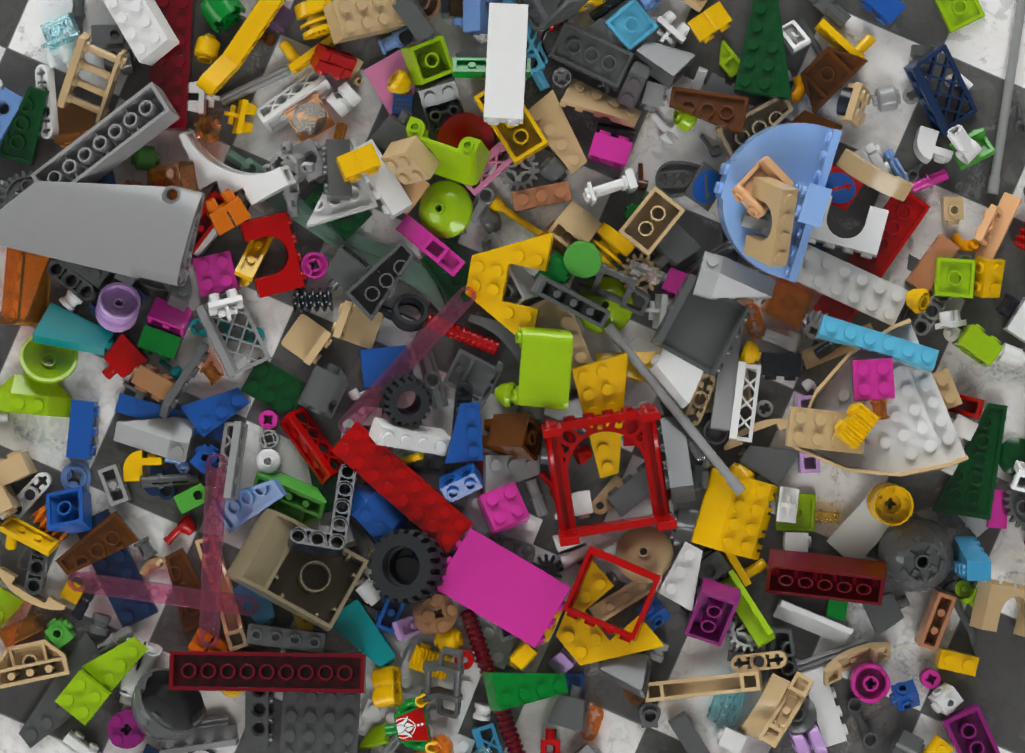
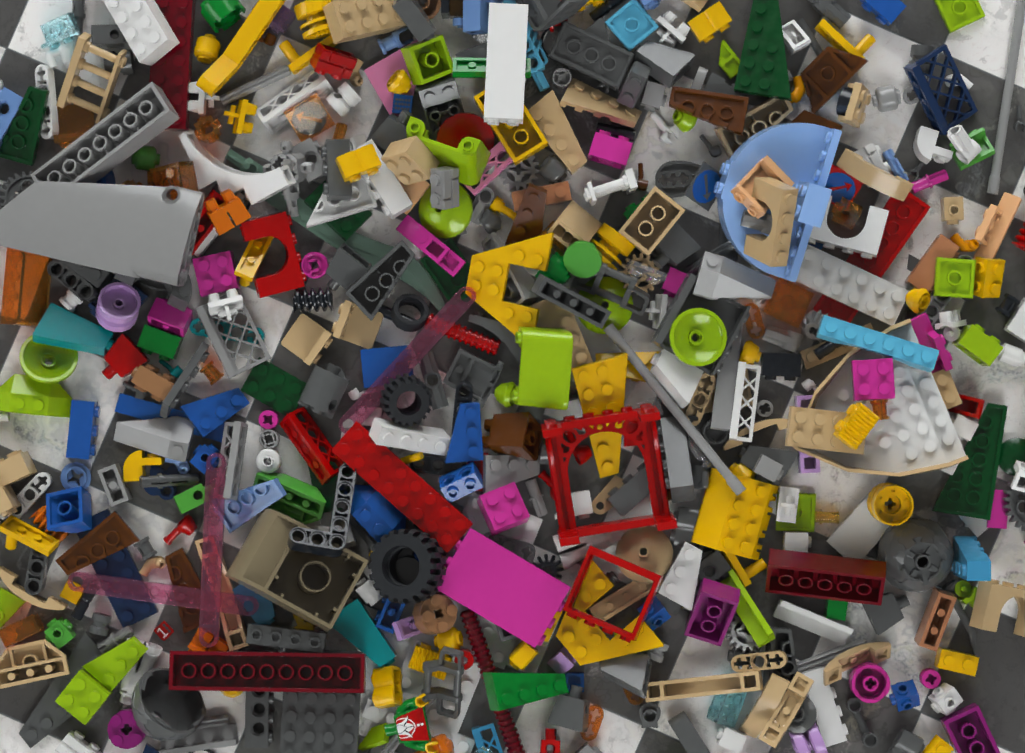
(163, 630): none -> red sticker
(444, 187): none -> light grey brick
(482, 712): white wheel -> none
(530, 215): none -> reddish brown wing
(710, 337): none -> lime dish
(768, 468): none -> light grey brick
(846, 220): none -> clear orange brick
(930, 338): none -> dark pink bracket

